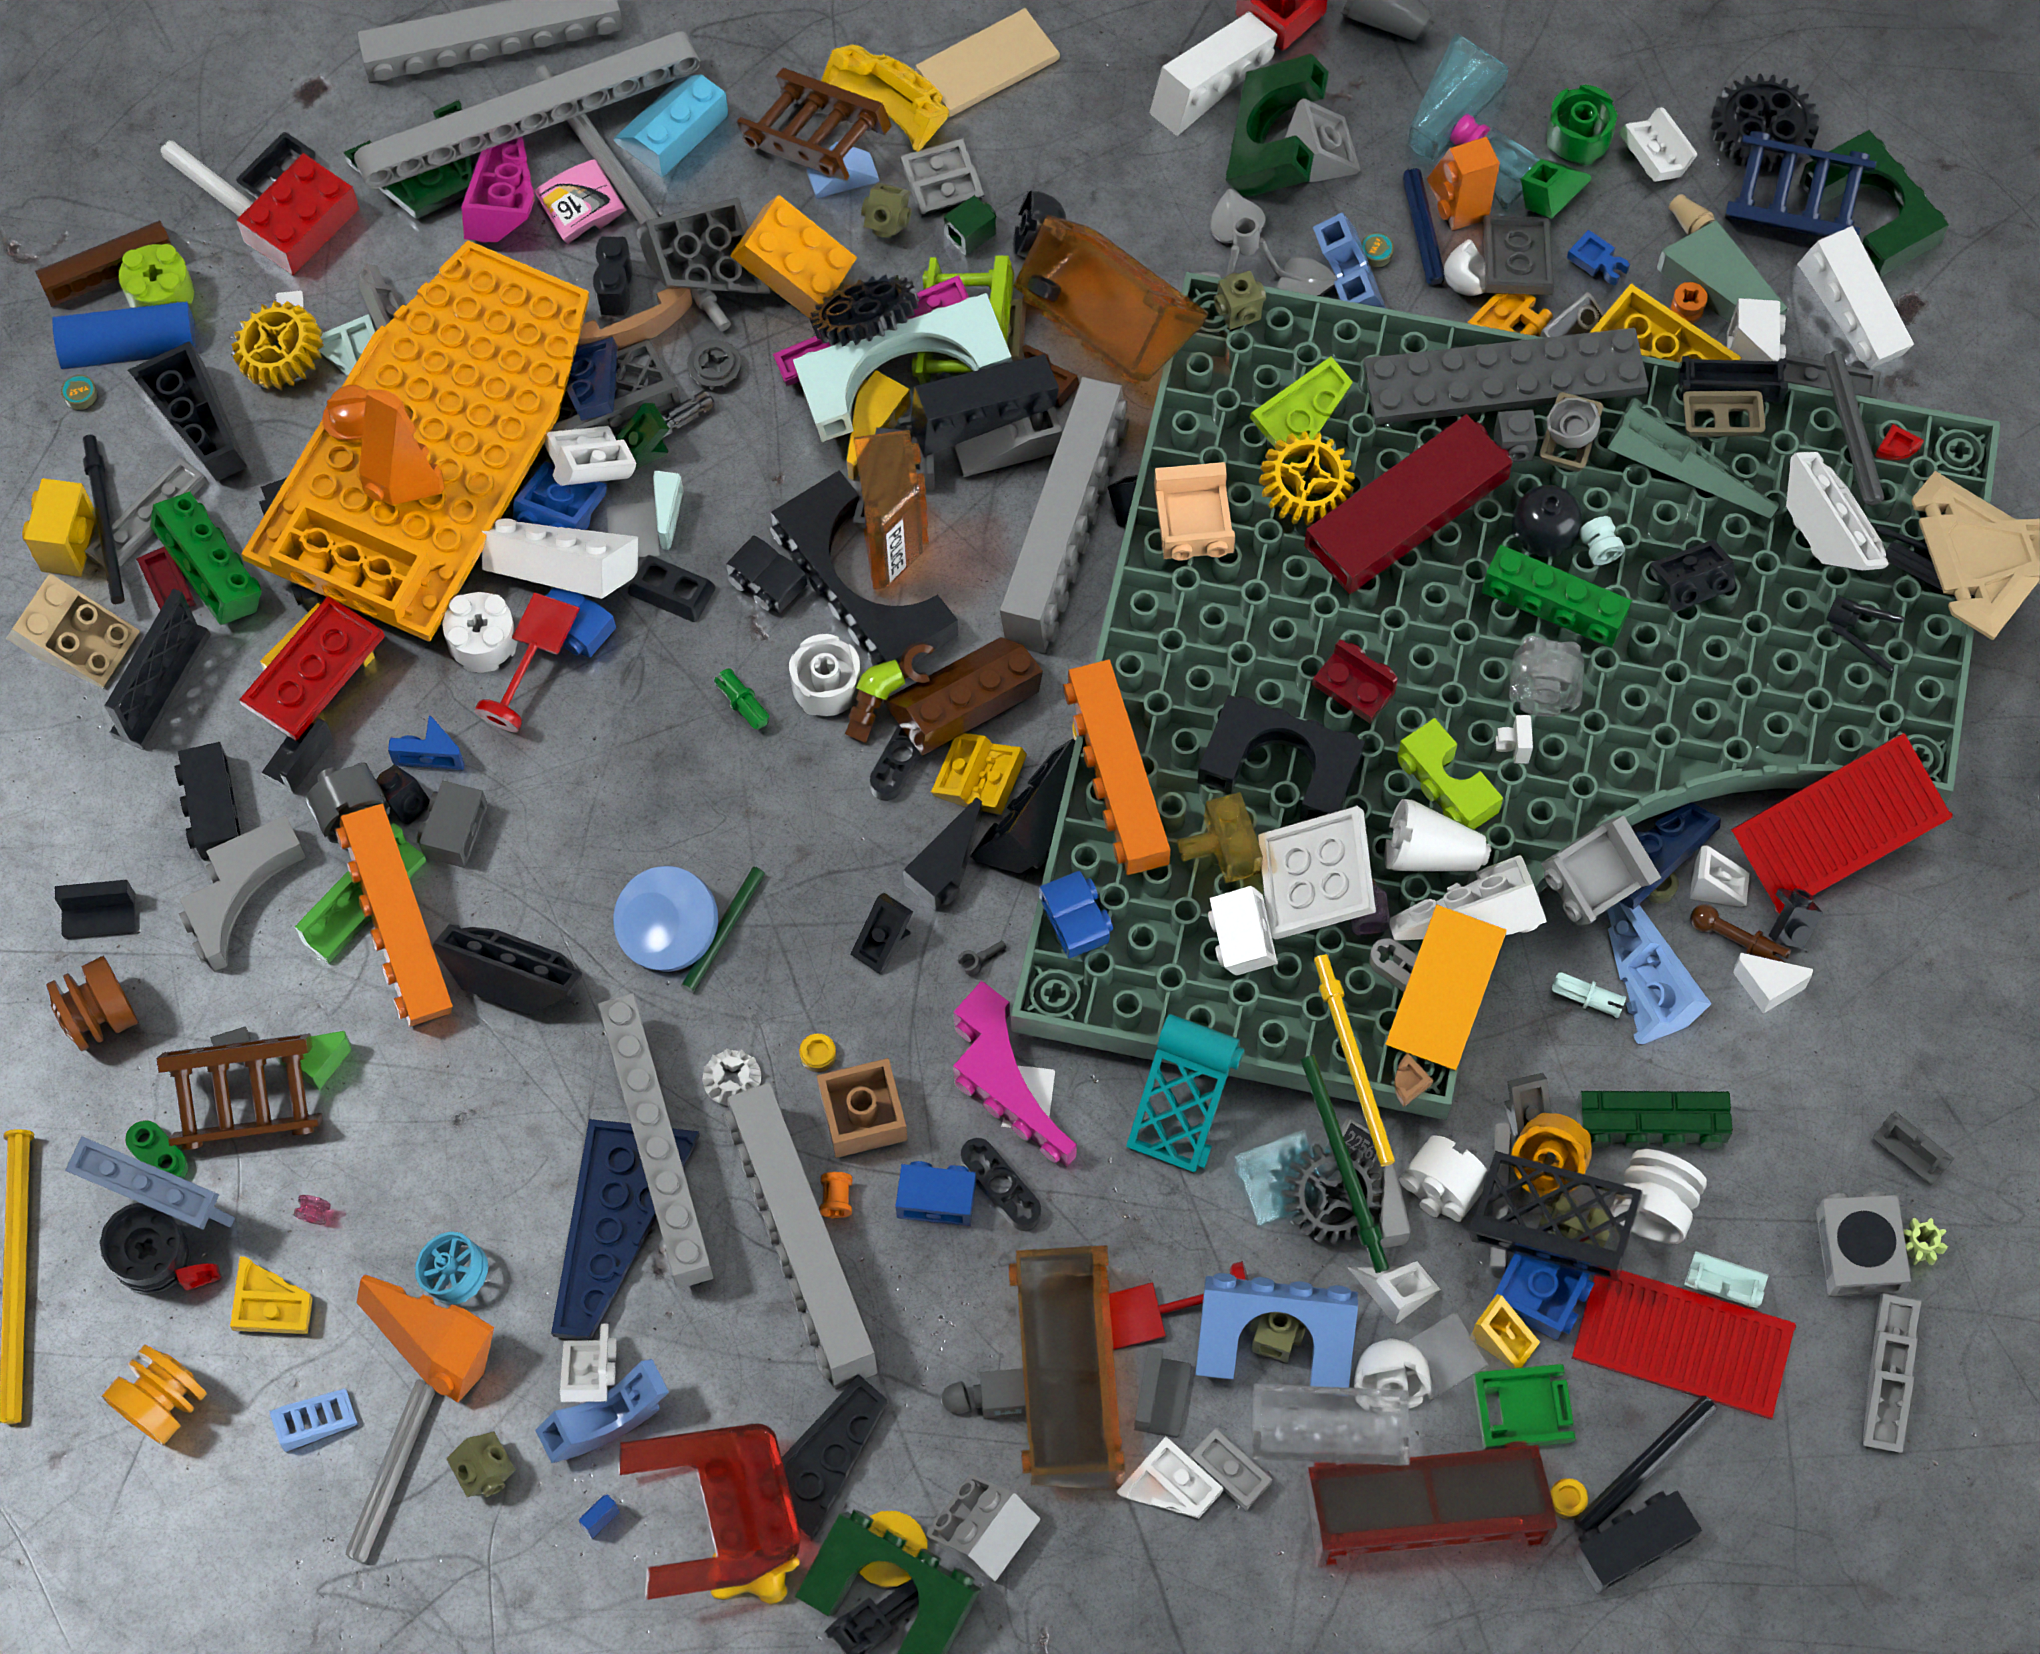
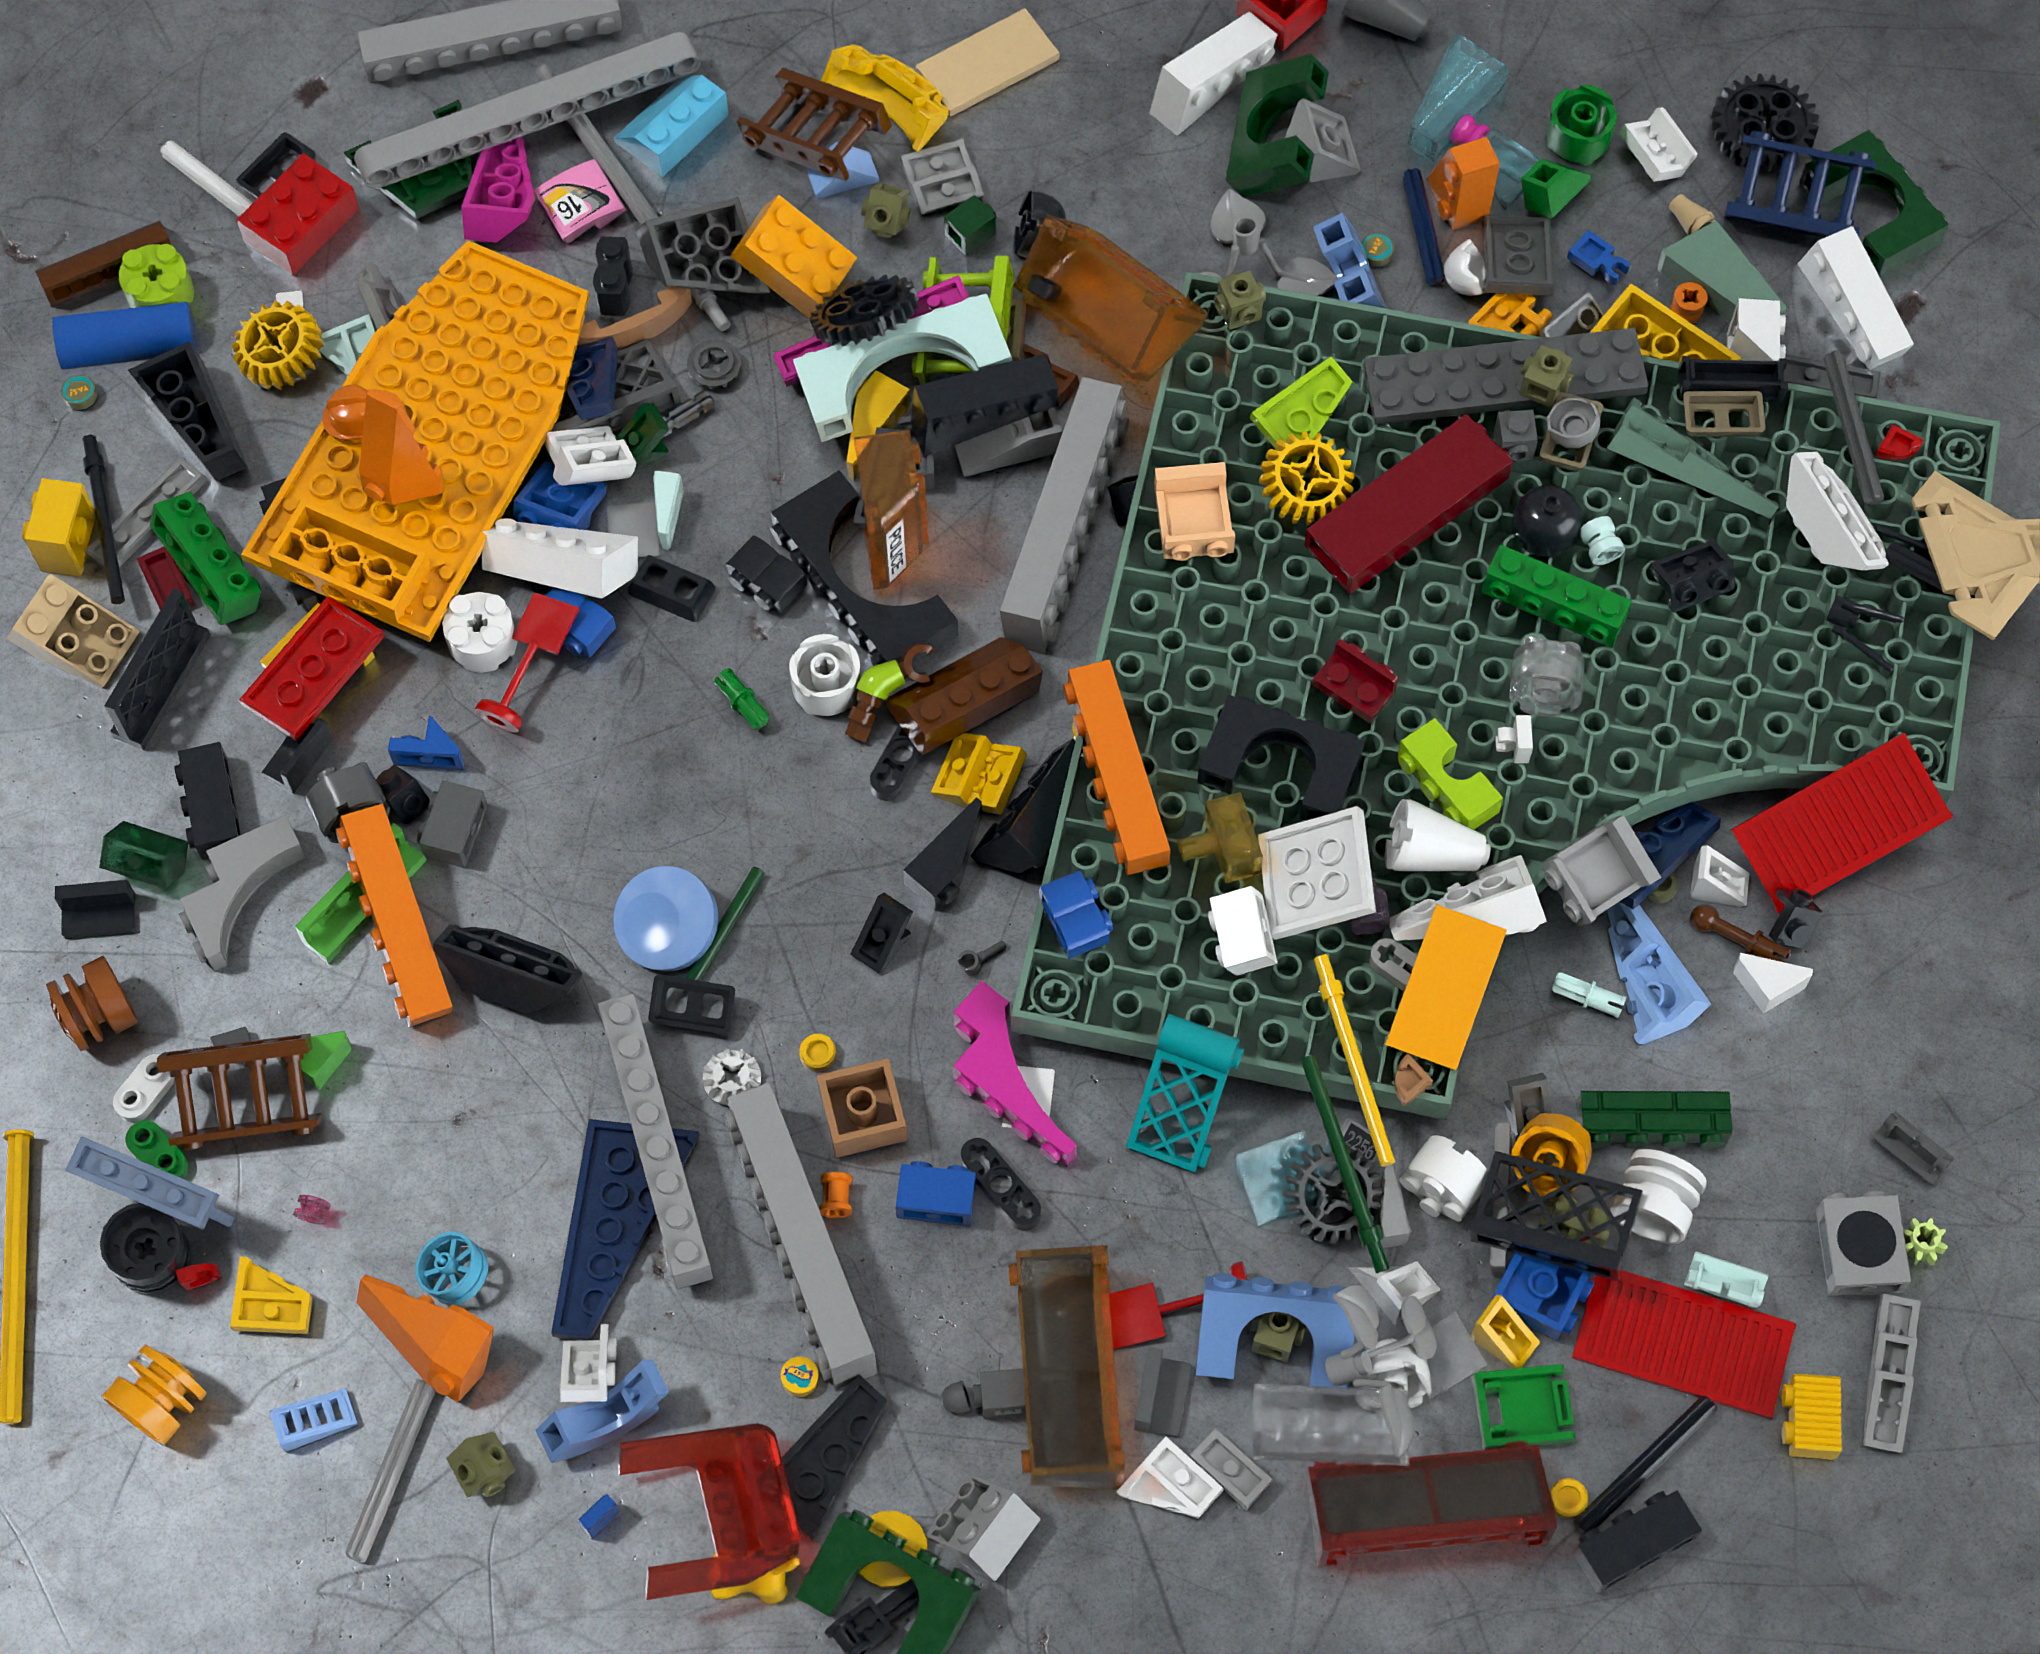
(143, 854): none -> clear green brick
(146, 1088): none -> white plate
(692, 1017): none -> black piece
(800, 1376): none -> yellow tile
(1354, 1365): none -> light grey plant
(1546, 375): none -> olive brick
(1813, 1416): none -> yellow brick

